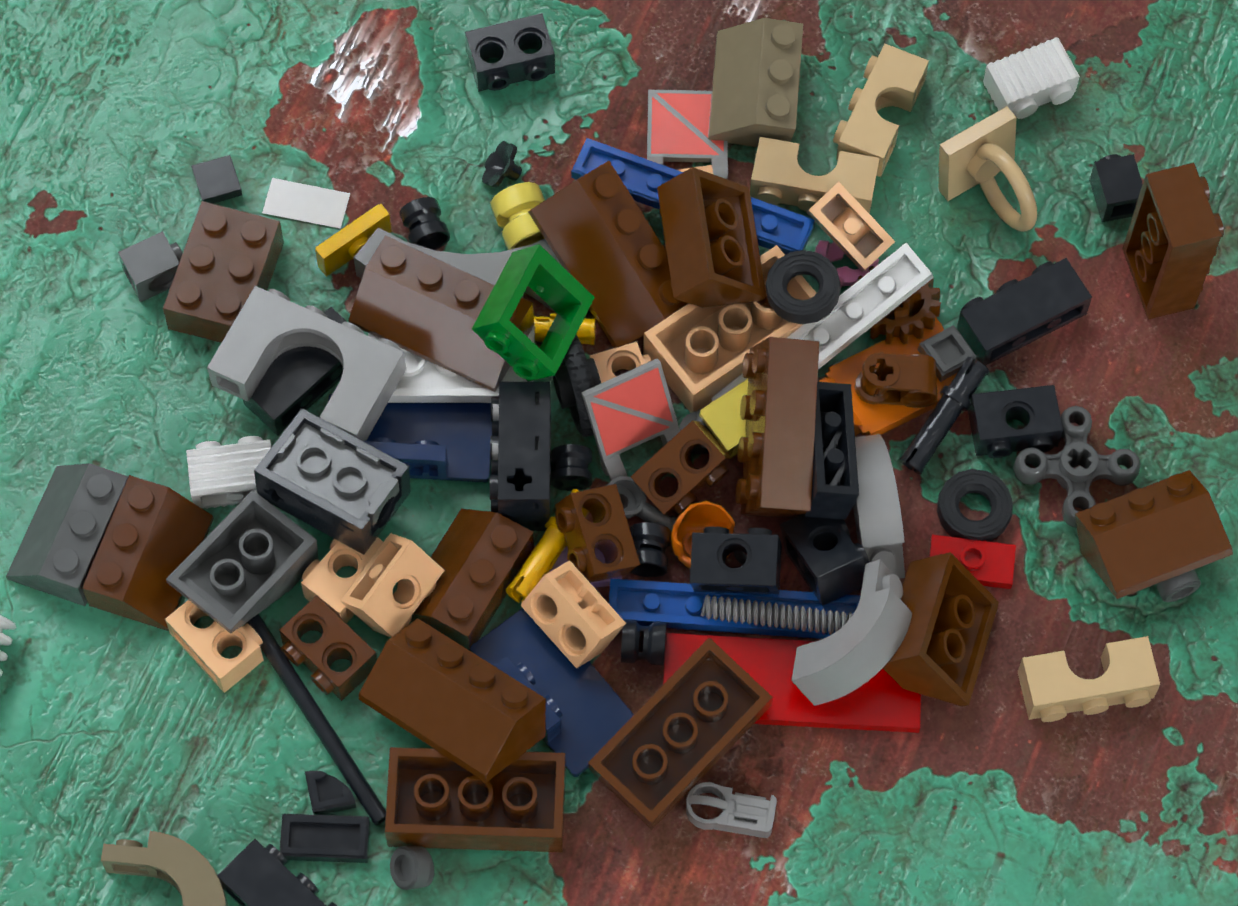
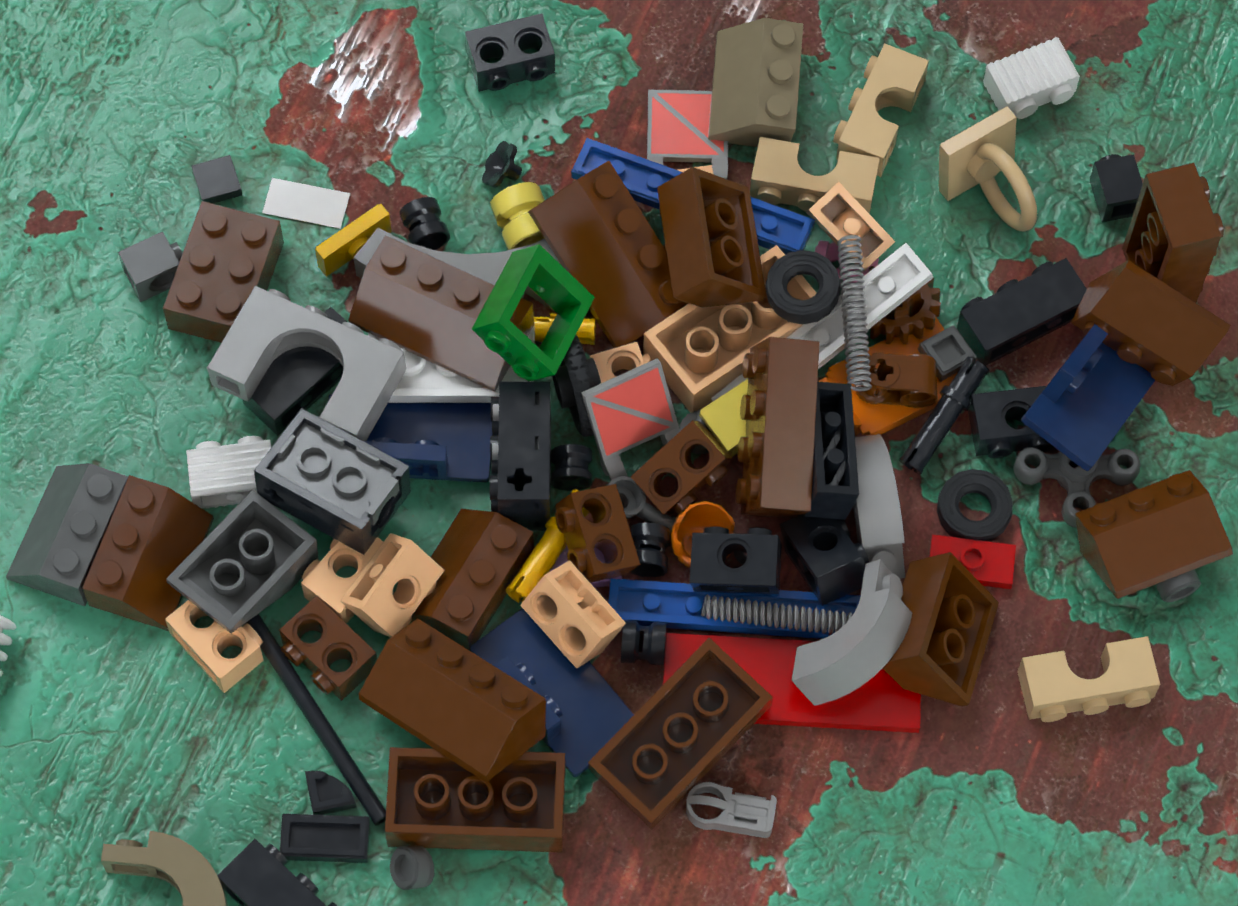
(855, 359): none -> light grey piece
(1088, 400): none -> dark blue bracket
(1150, 323): none -> reddish brown slope

